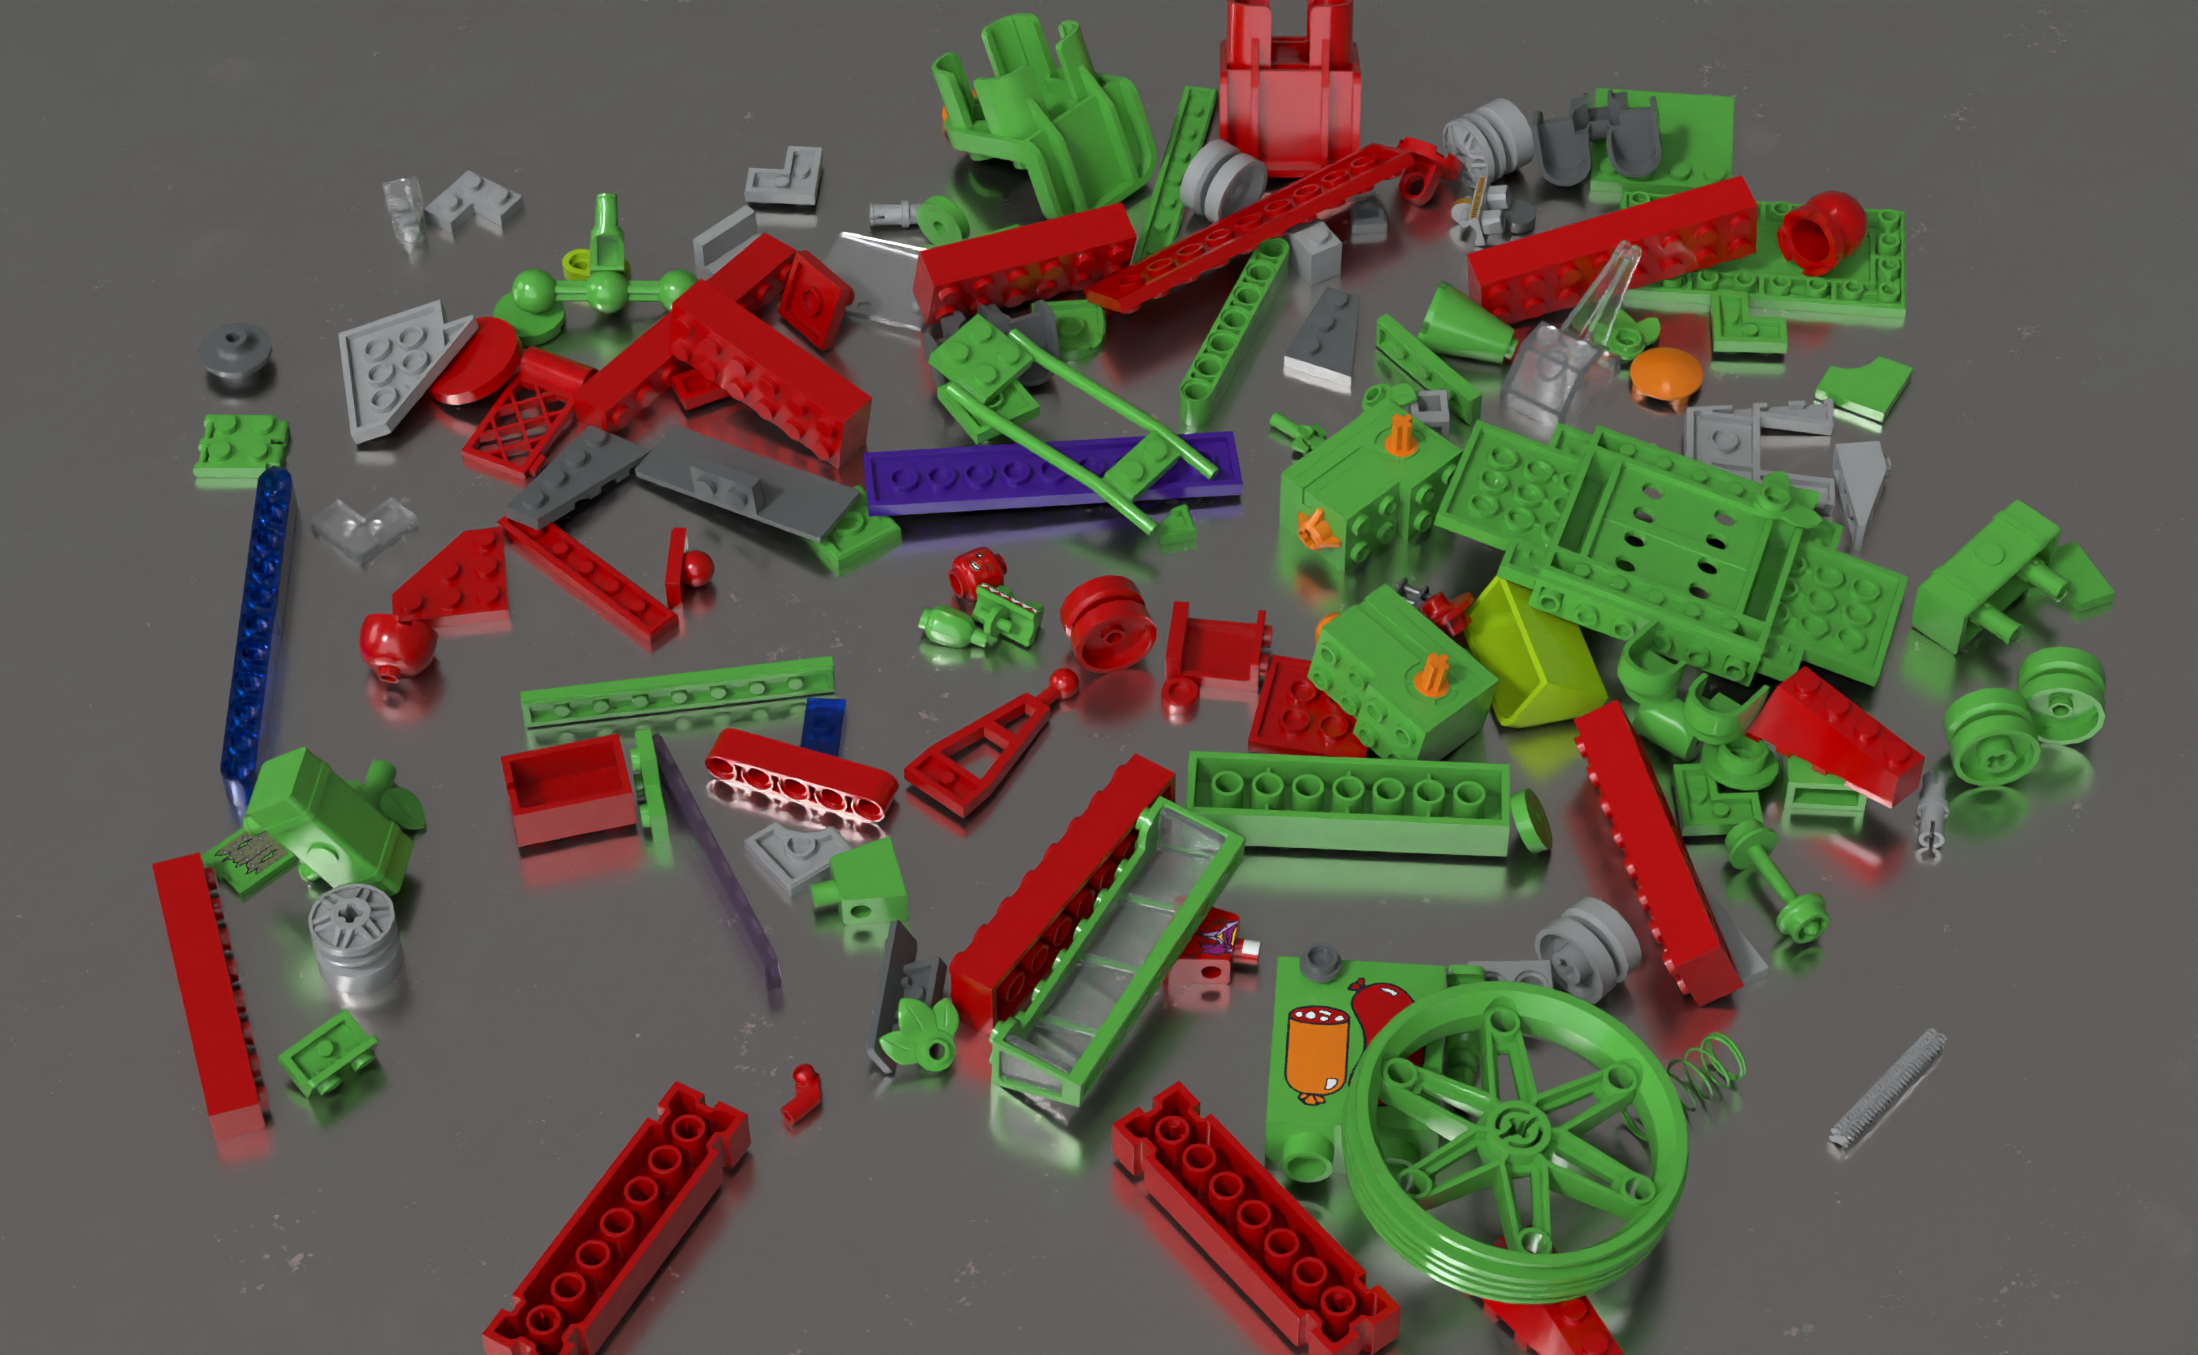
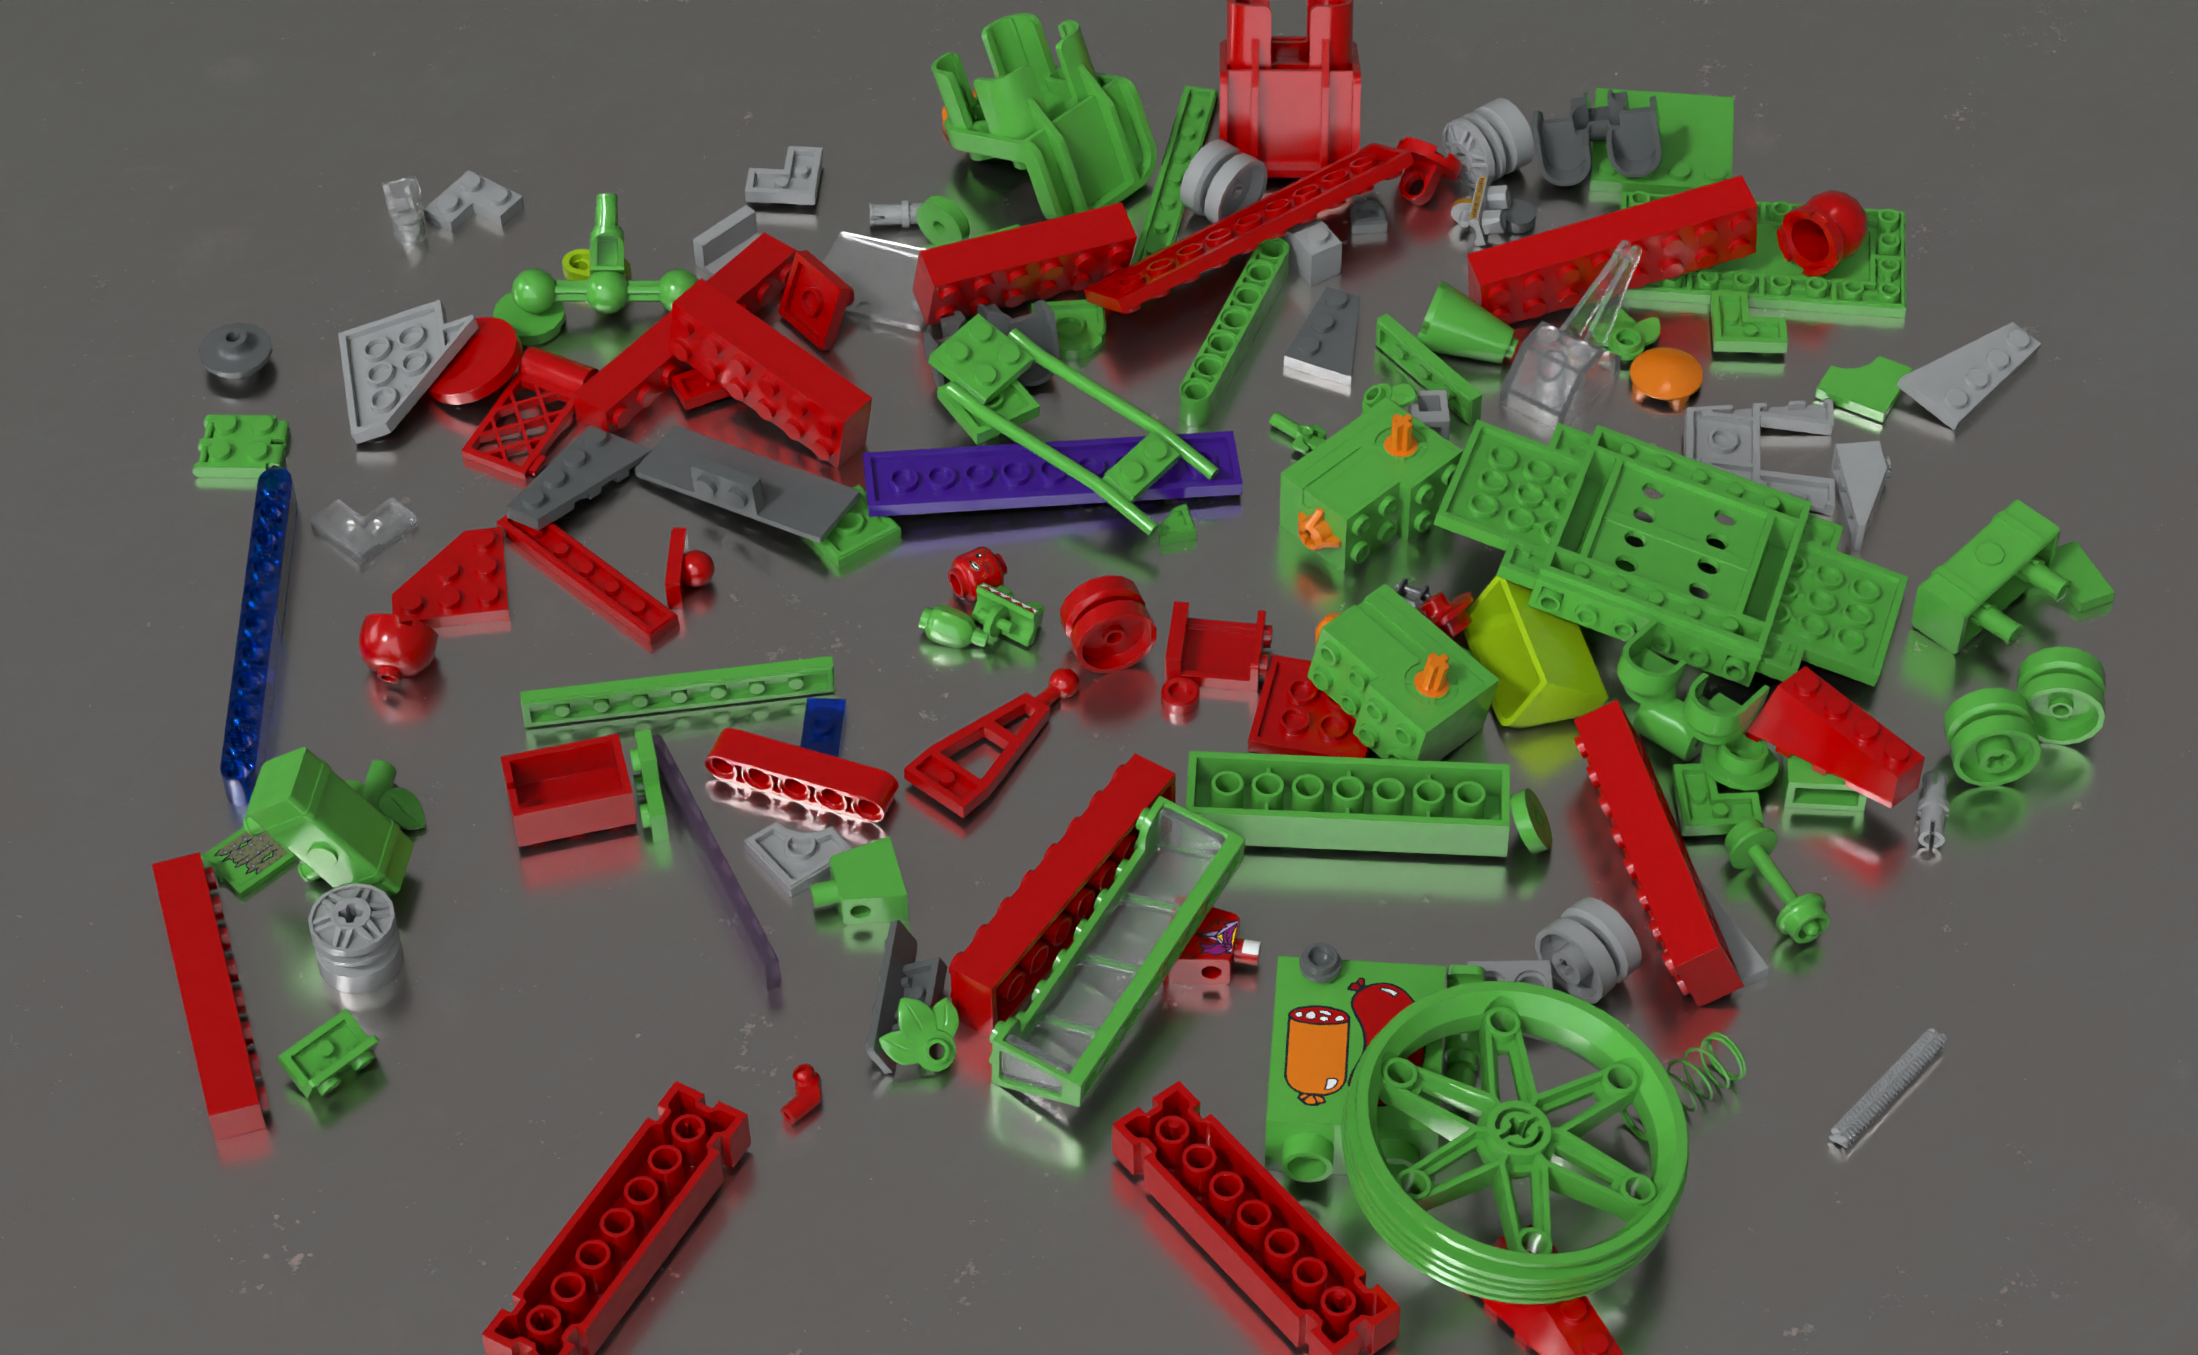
(1785, 502): bright green plate -> none
(1968, 376): none -> light grey wing

